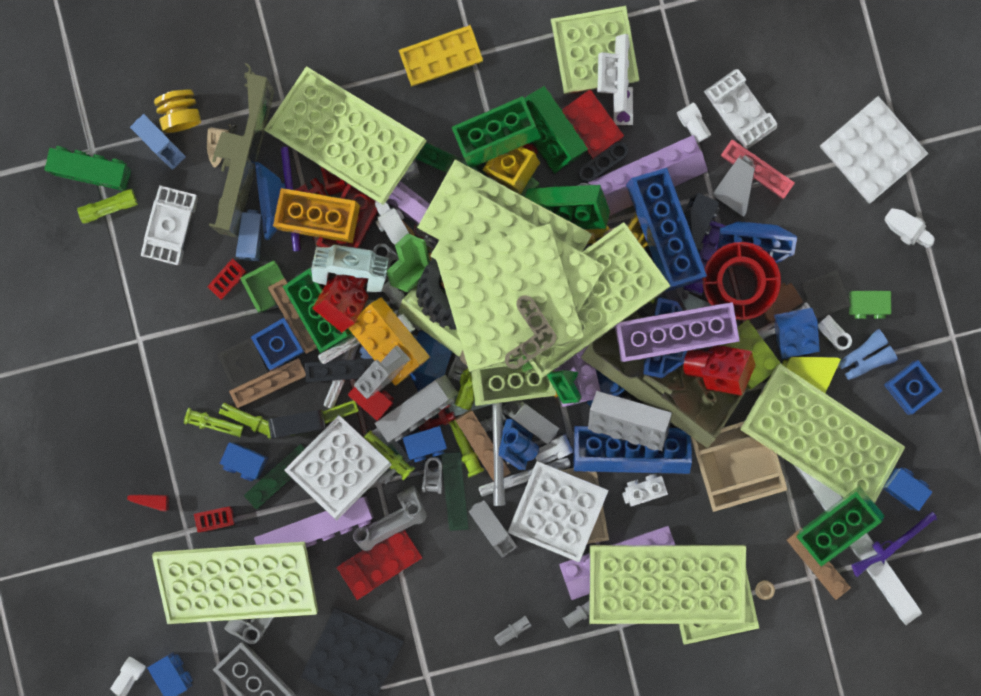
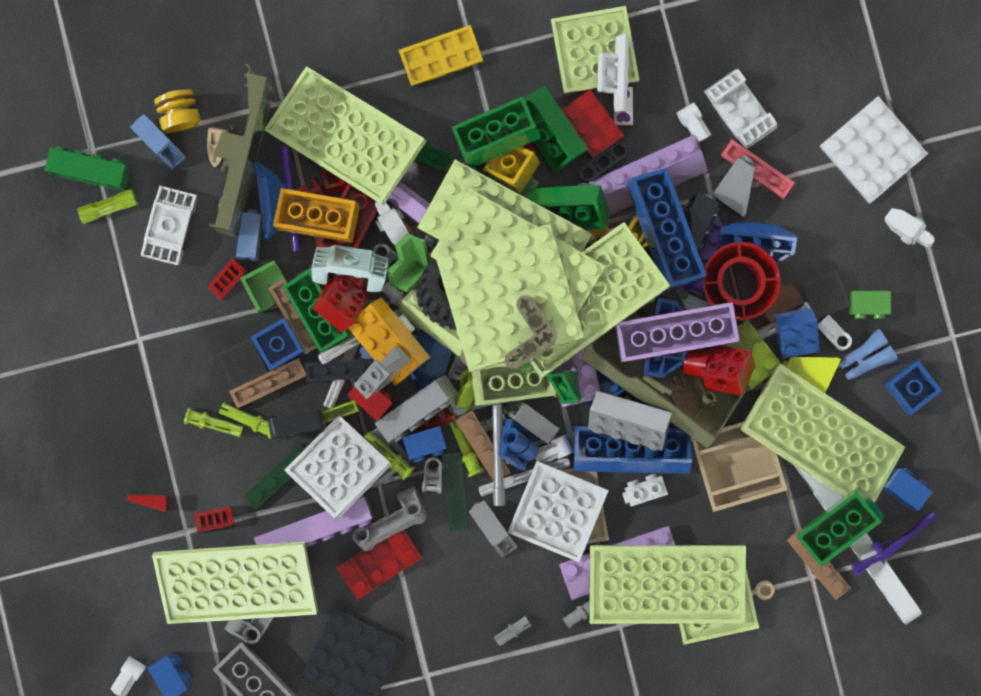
(243, 461): blue brick -> none

